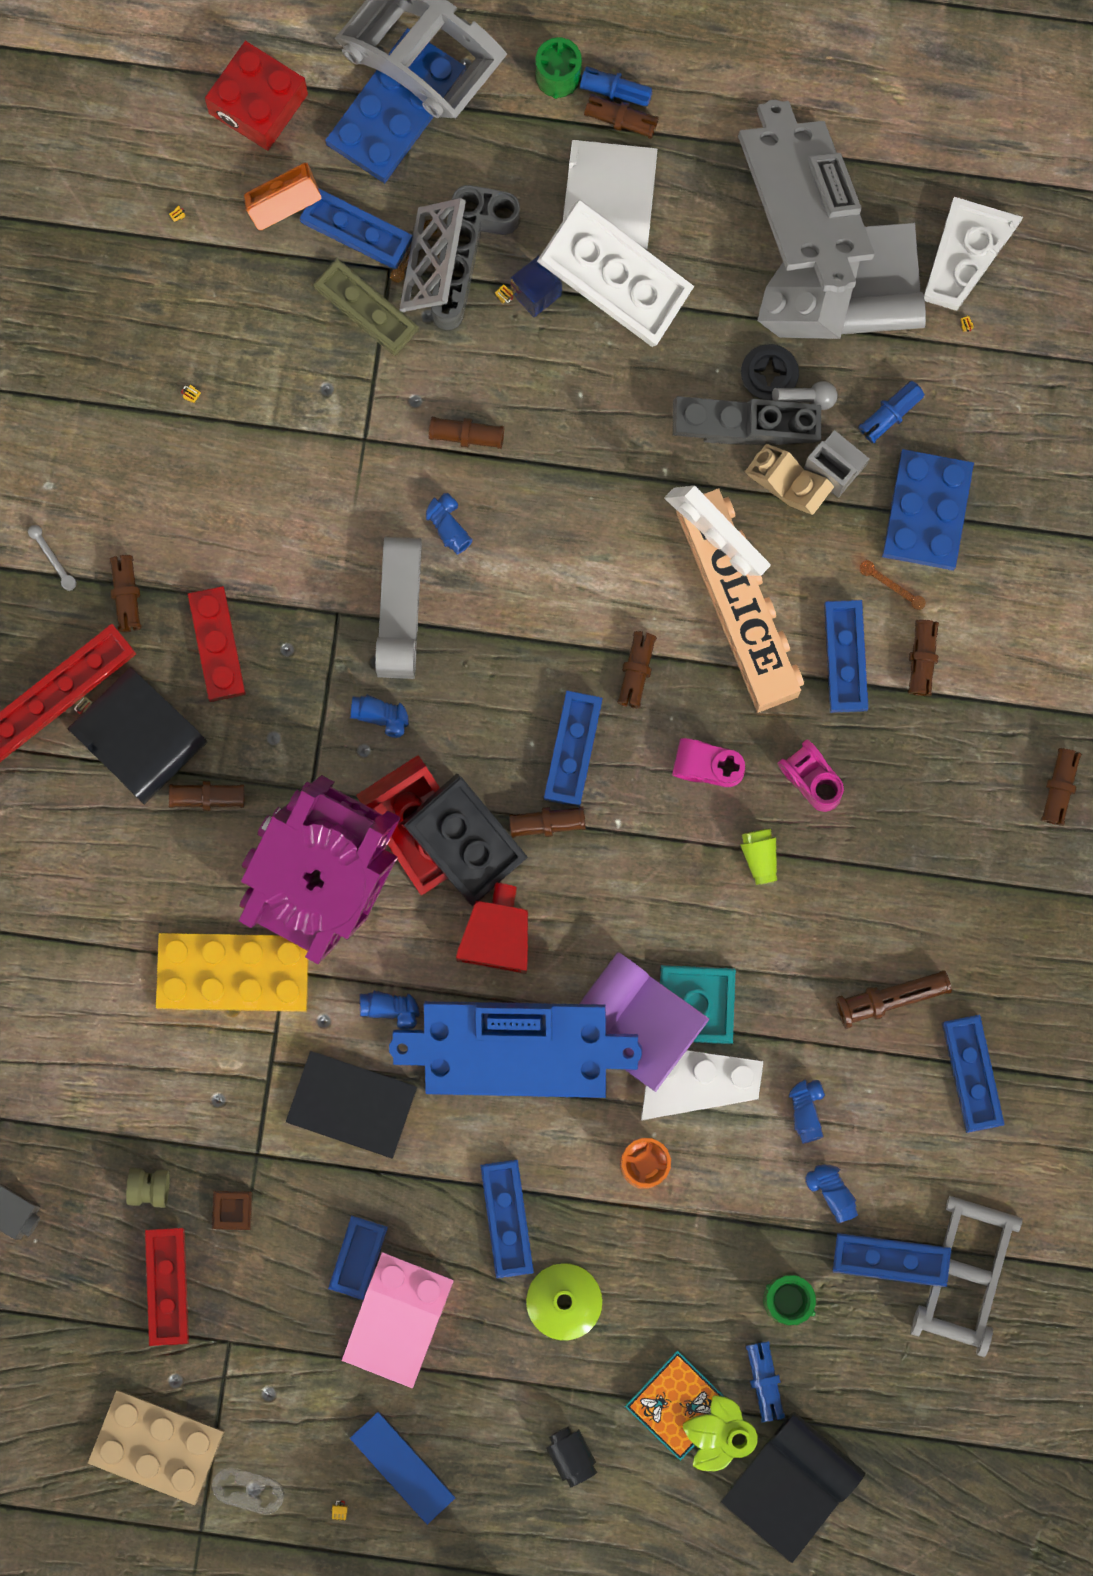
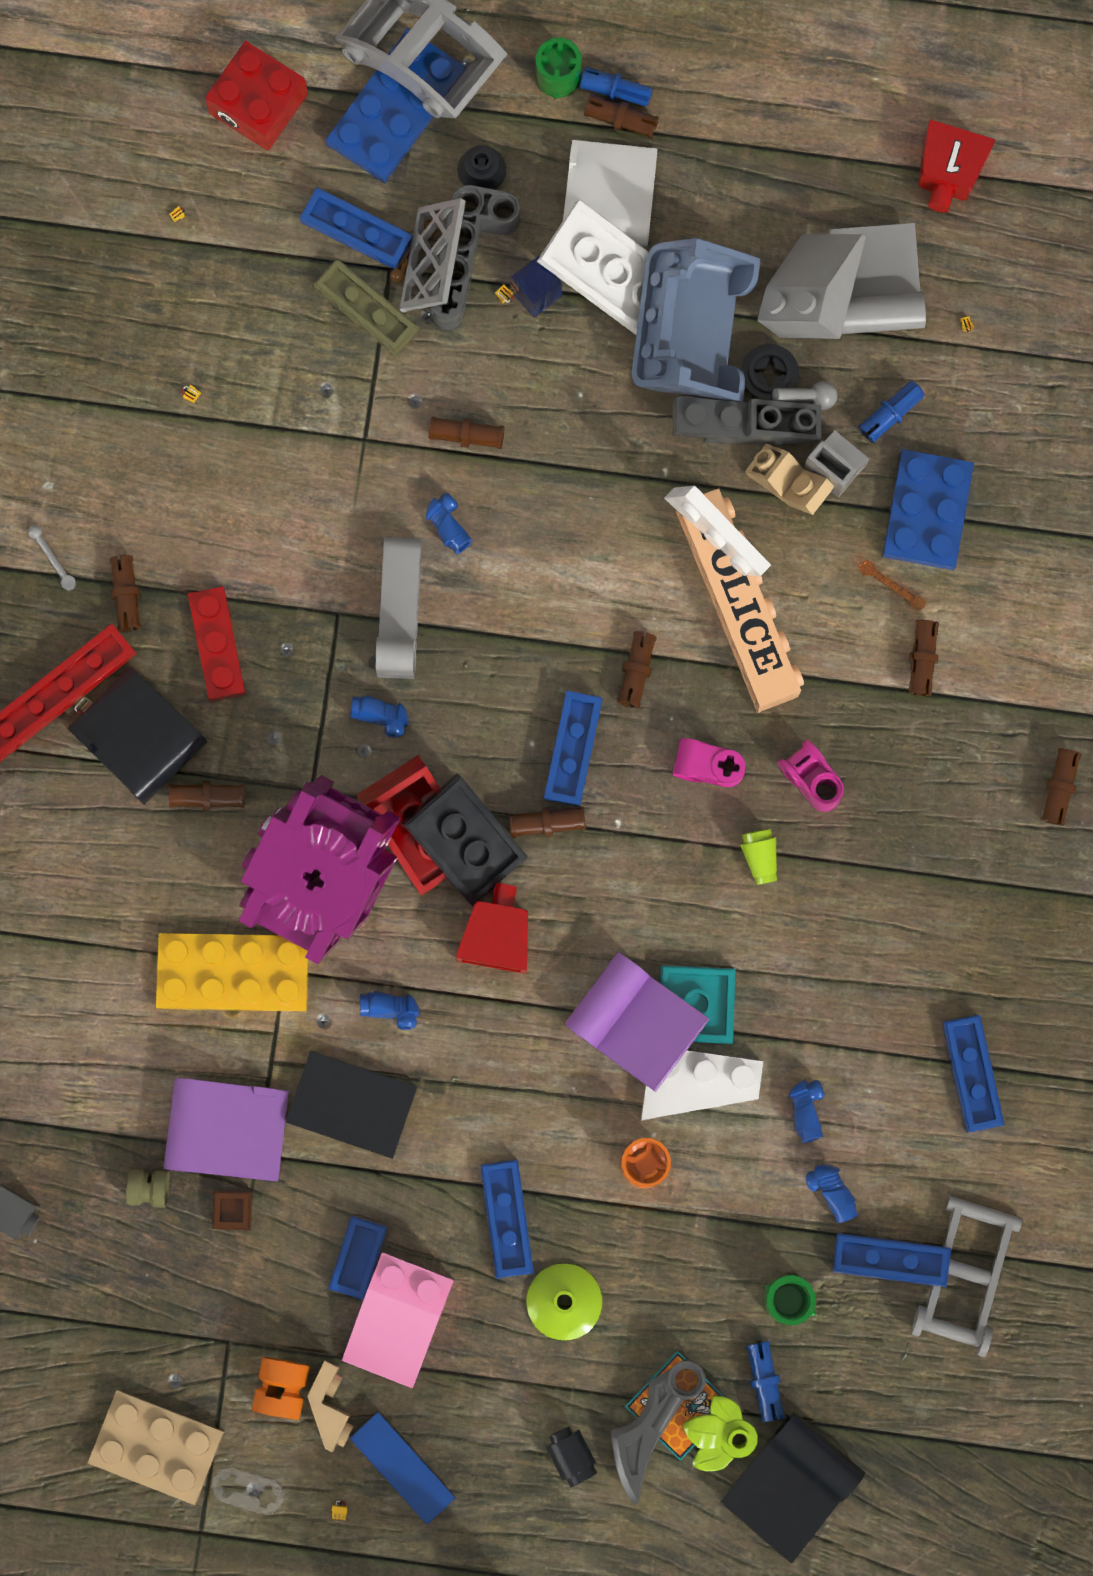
(166, 1287): red plate -> none
(226, 1129): none -> medium lavender door
(282, 196): slope -> none
(285, 1374): none -> orange wheel
(329, 1419): none -> tan slope
(482, 175): none -> black cone
(515, 1049): blue piece -> none
(636, 1441): none -> dark grey piece
(690, 317): none -> sand blue windscreen
(806, 195): light grey piece -> none
(846, 656): blue plate -> none
(871, 1002): reddish brown pin -> none
(951, 163): none -> red torso
(966, 250): white wing -> none

